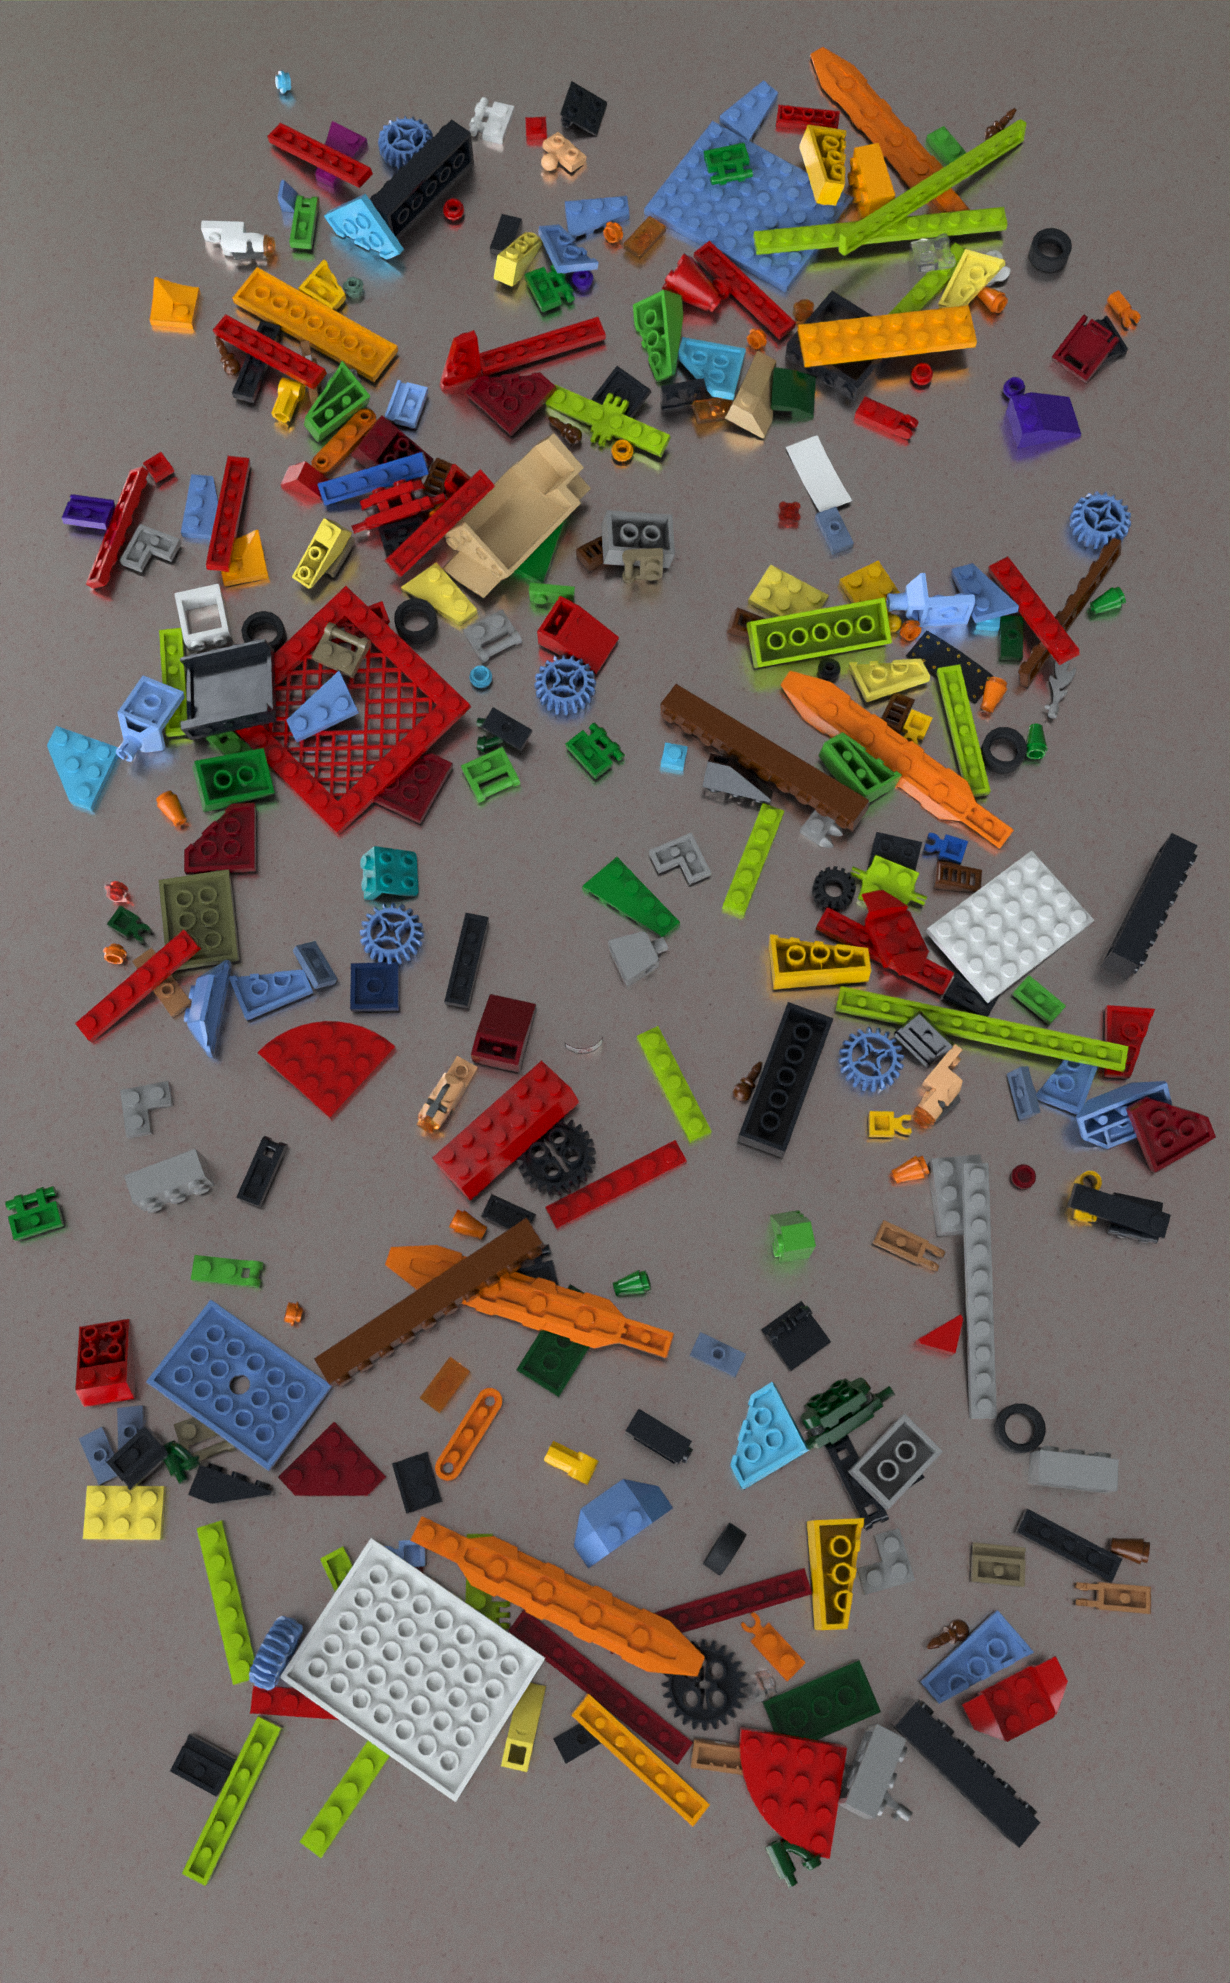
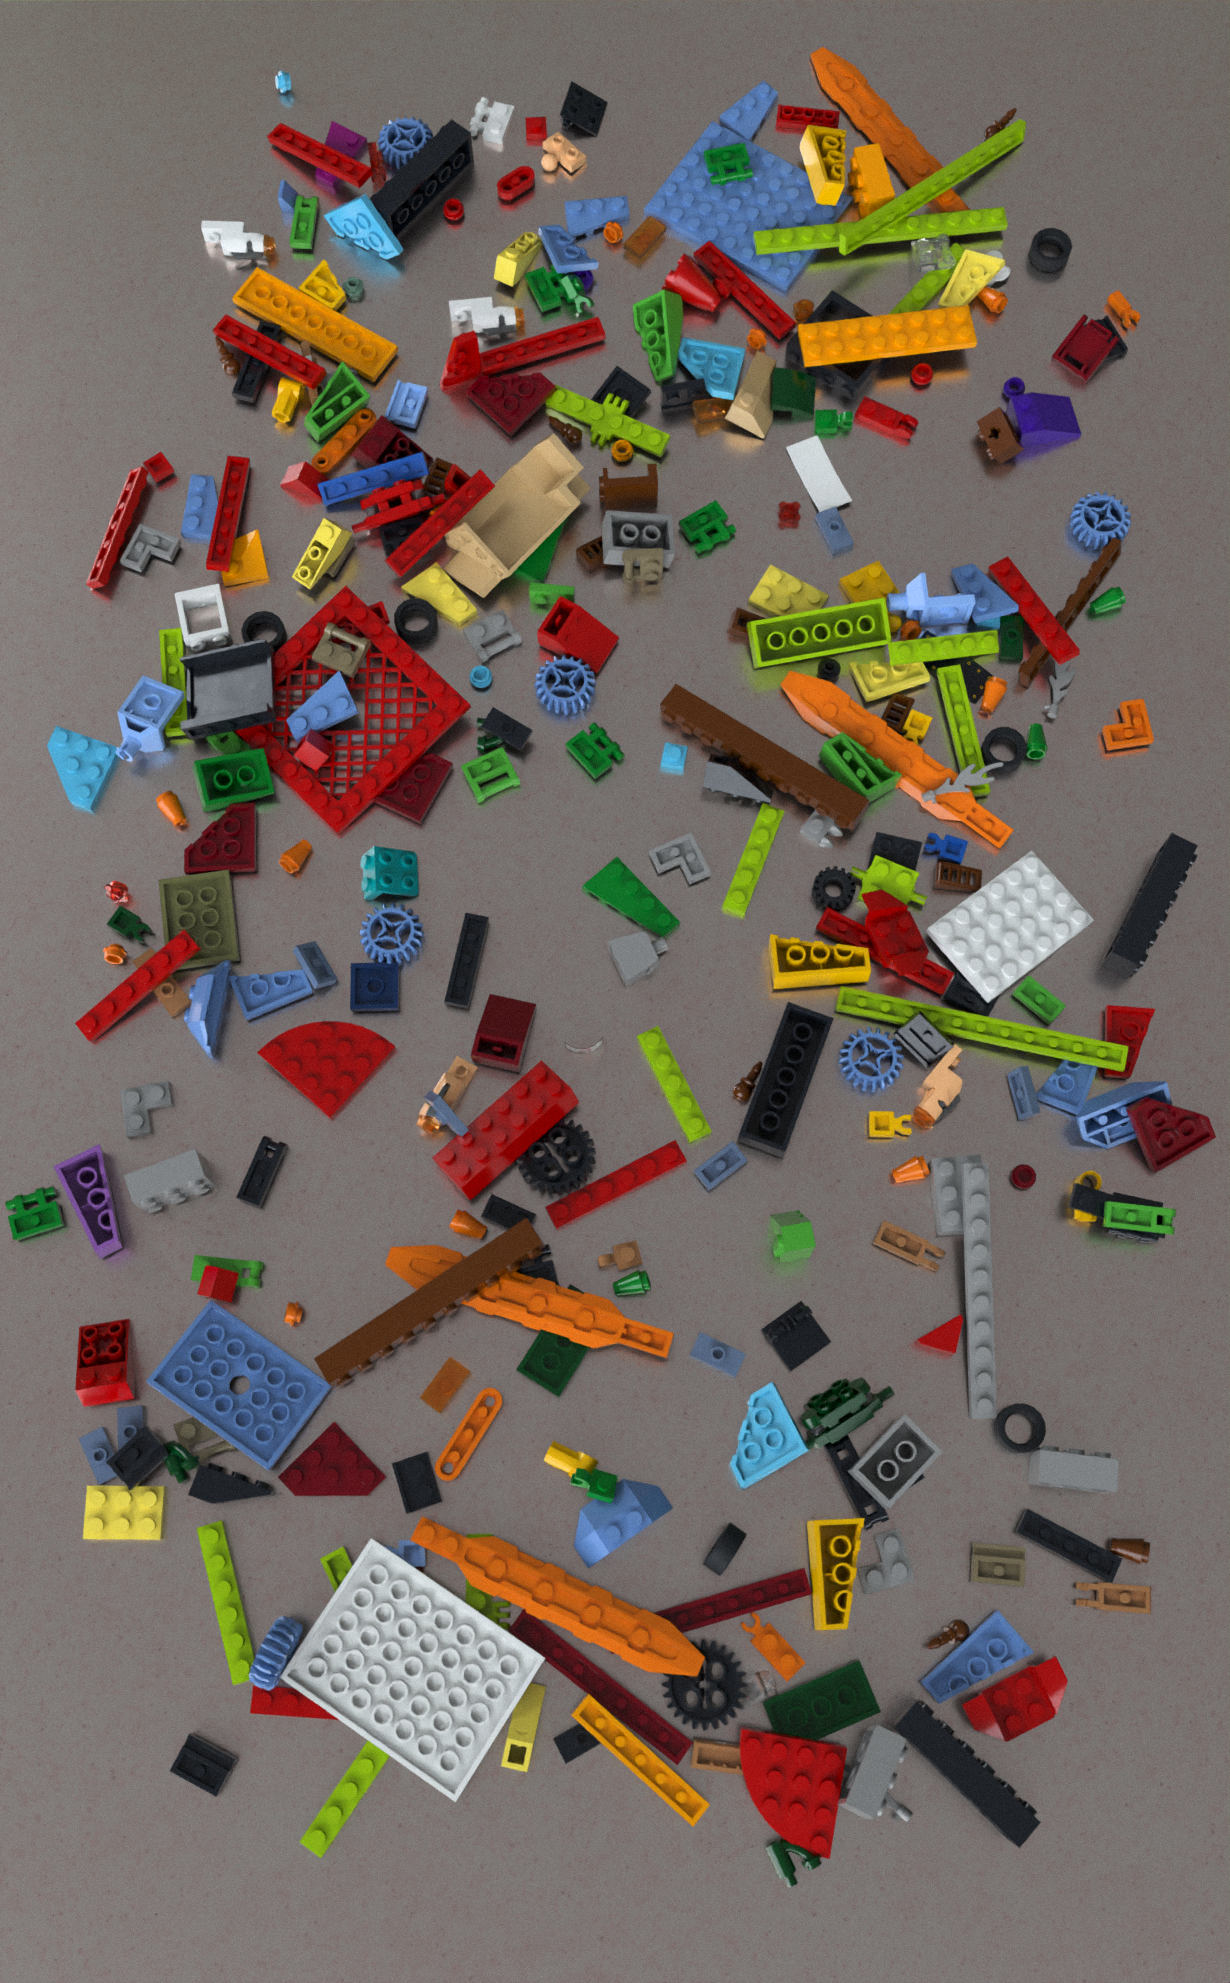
(88, 511): dark purple plate -> none
(91, 1196): none -> medium lavender wedge
(174, 304): light orange plate -> none
(218, 1283): none -> red panel
(232, 1800): lime plate -> none
(294, 857): none -> orange cone
(313, 750): none -> red panel
(376, 159): none -> clear red plate
(445, 1114): none -> sand blue plate
(485, 317): none -> white plate
(506, 233): black tile -> none
(514, 183): none -> red plate
(574, 288): none -> green plate
(598, 1483): none -> green plate
(624, 1256): none -> medium nougat plate
(629, 491): none -> reddish brown panel
(659, 1438): black window -> none
(703, 521): none -> green plate
(720, 1166): none -> sand blue plate
(828, 421): none -> green plate
(943, 647): none -> lime plate
(945, 145): bright green plate -> none
(962, 779): none -> light grey piece
(998, 424): none -> reddish brown brick
(1134, 729): none -> orange plate
(1138, 1217): none -> bright green plate

